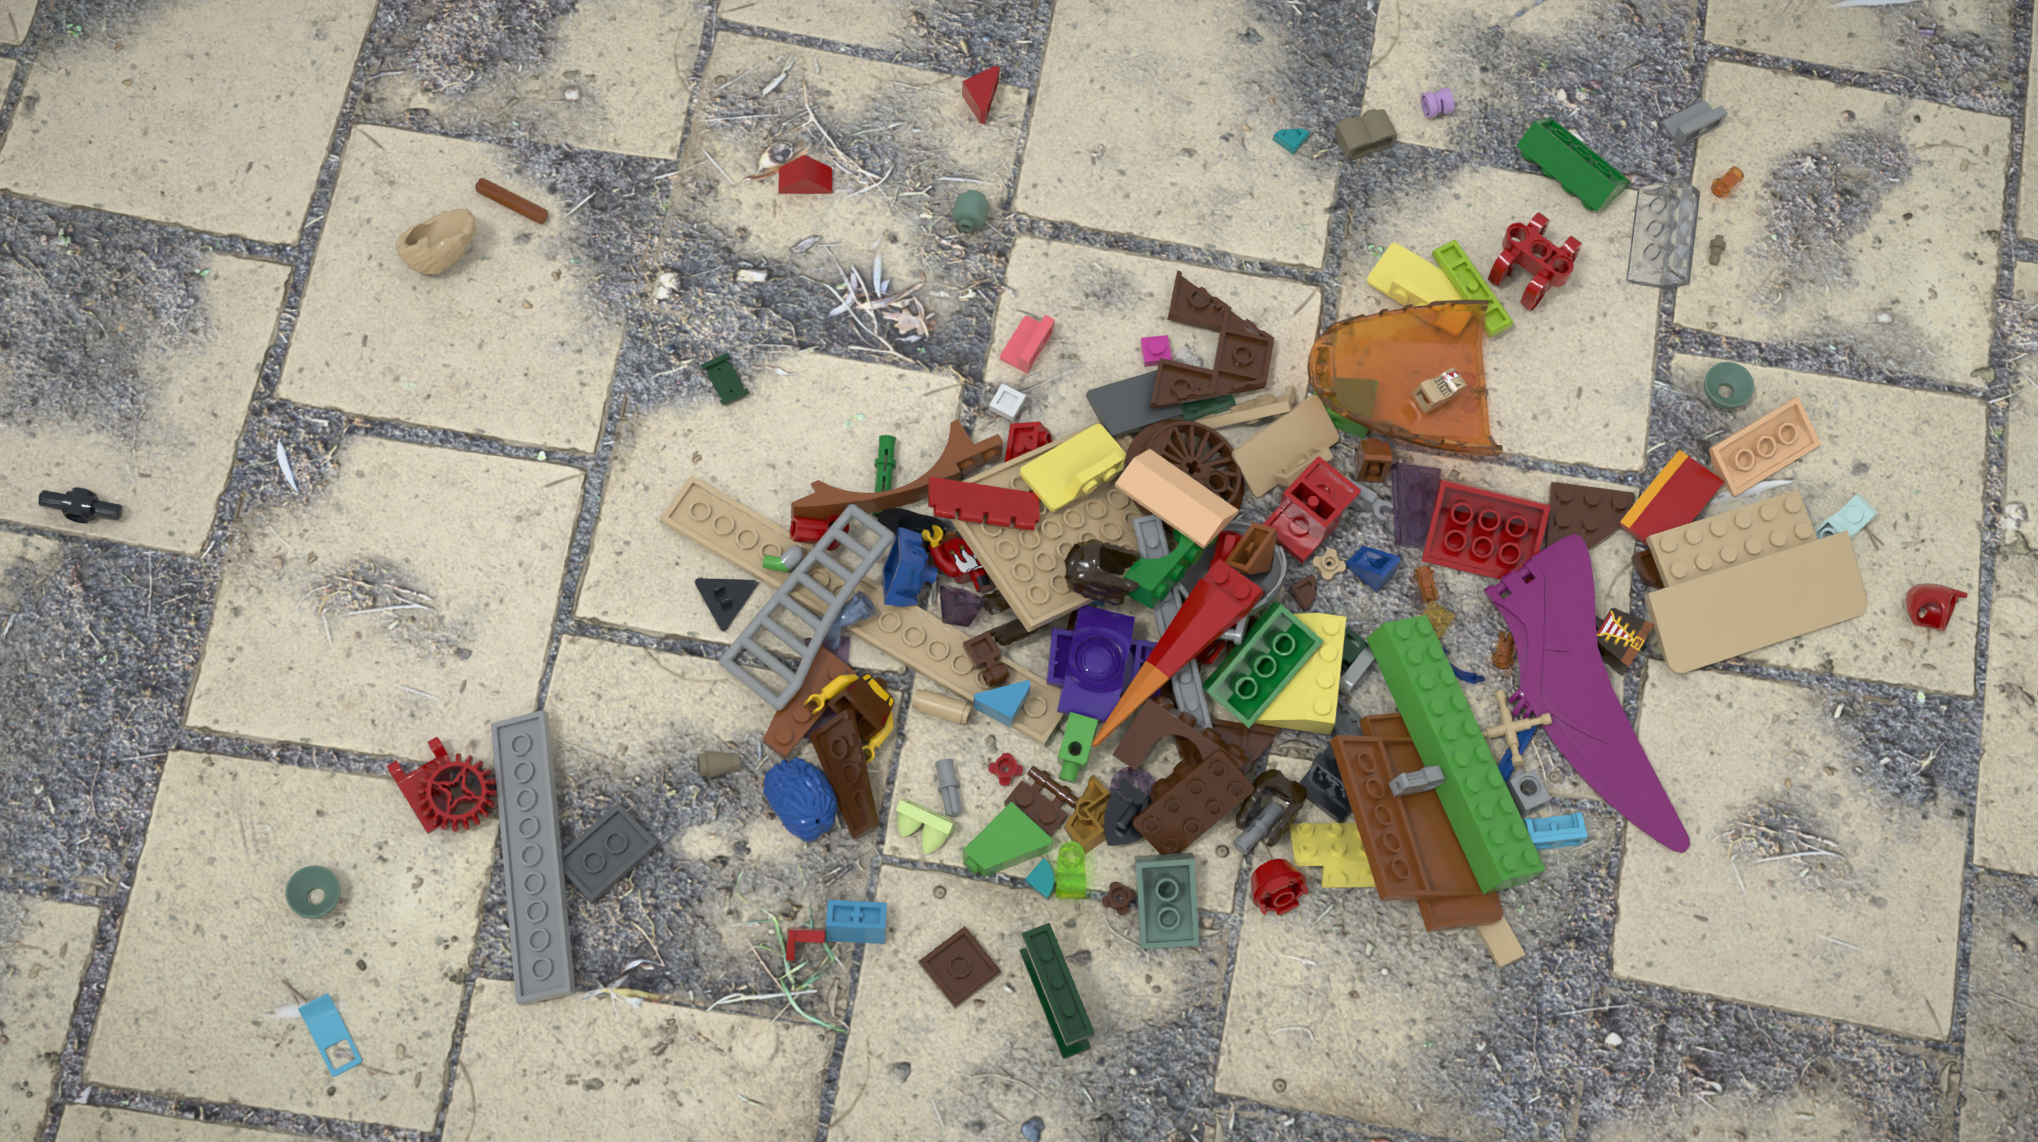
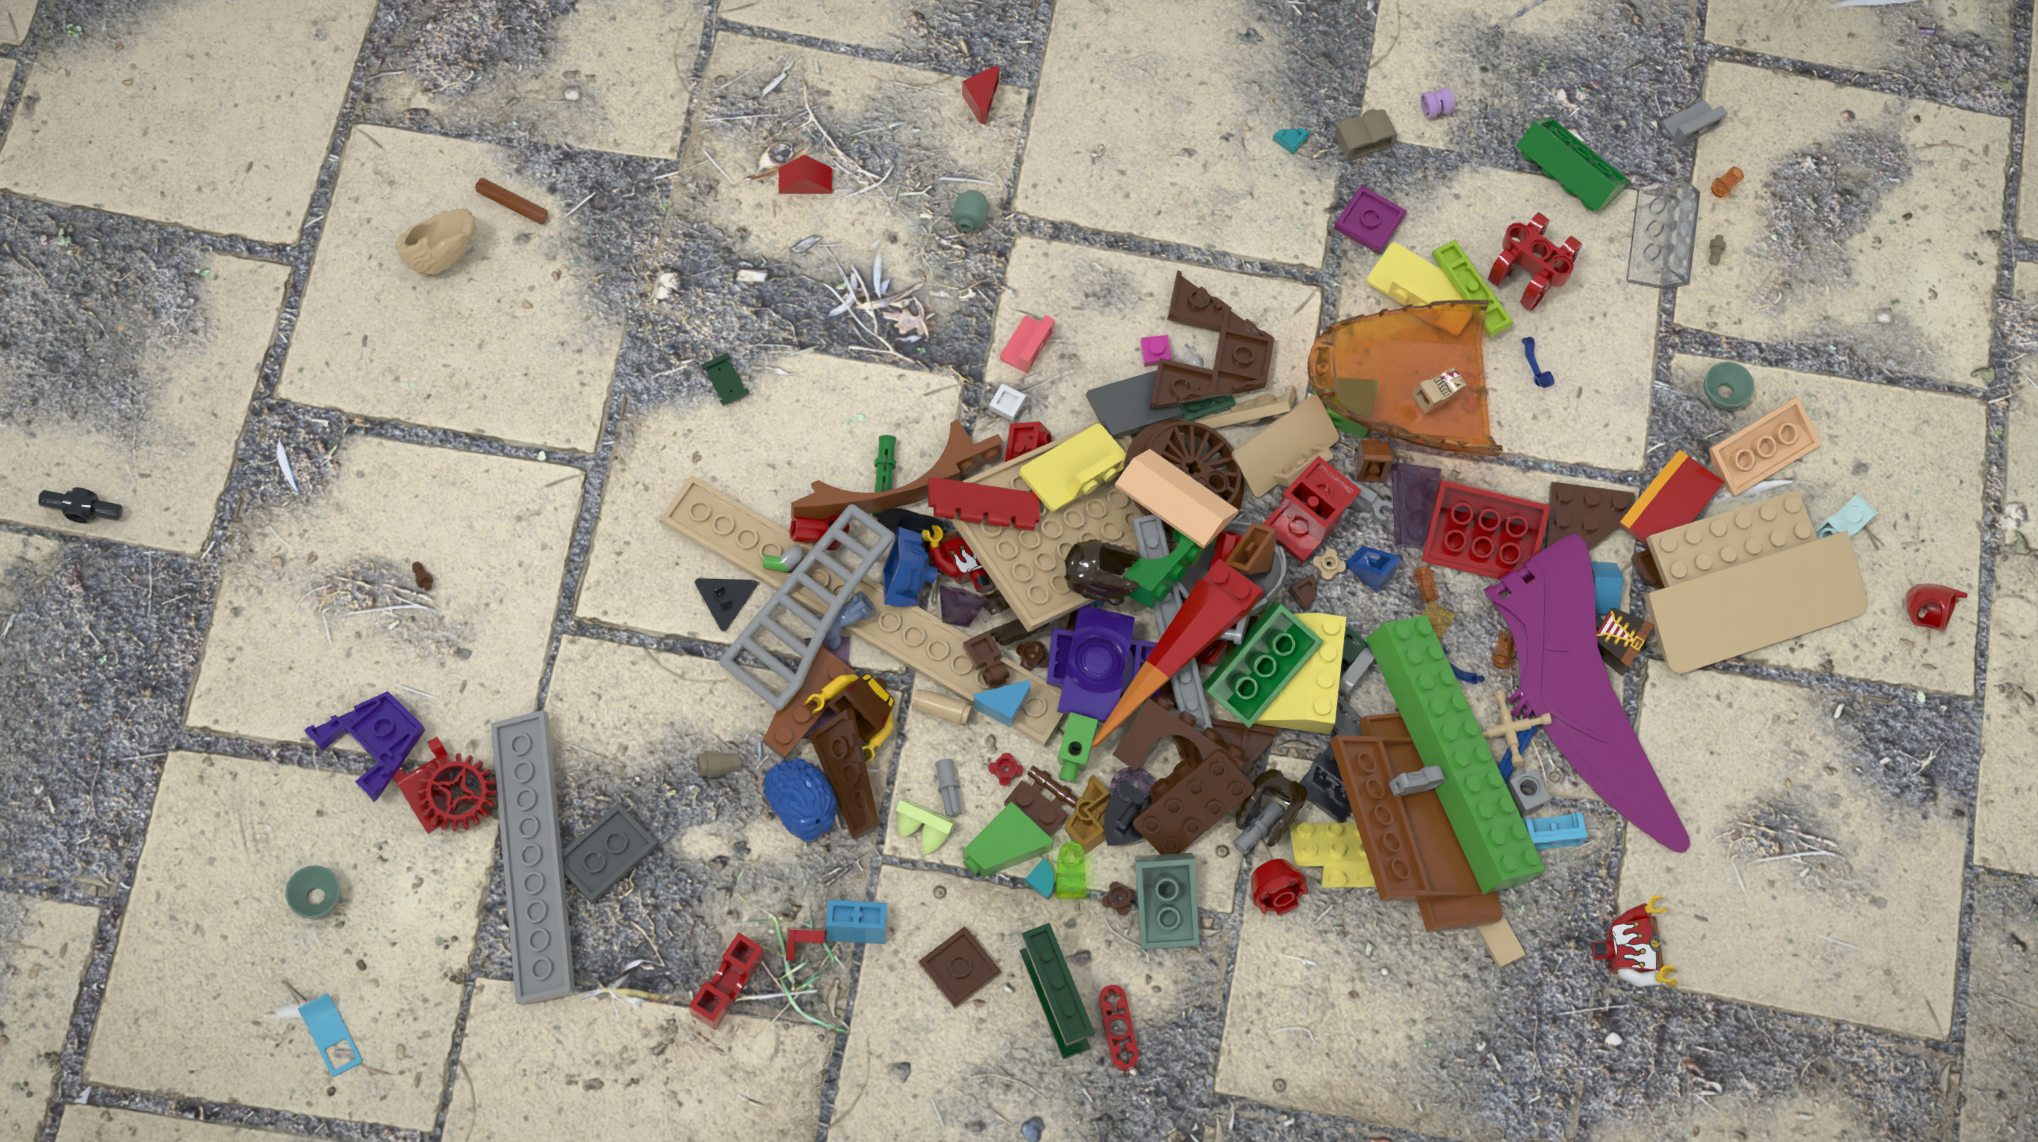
(382, 730): none -> dark purple wing
(423, 578): none -> reddish brown piece
(735, 971): none -> red arch
(1031, 648): none -> reddish brown plate
(1106, 1008): none -> red beam
(1370, 219): none -> magenta tile
(1540, 379): none -> clear blue piece
(1607, 586): none -> dark azure slope
(1635, 947): none -> torso

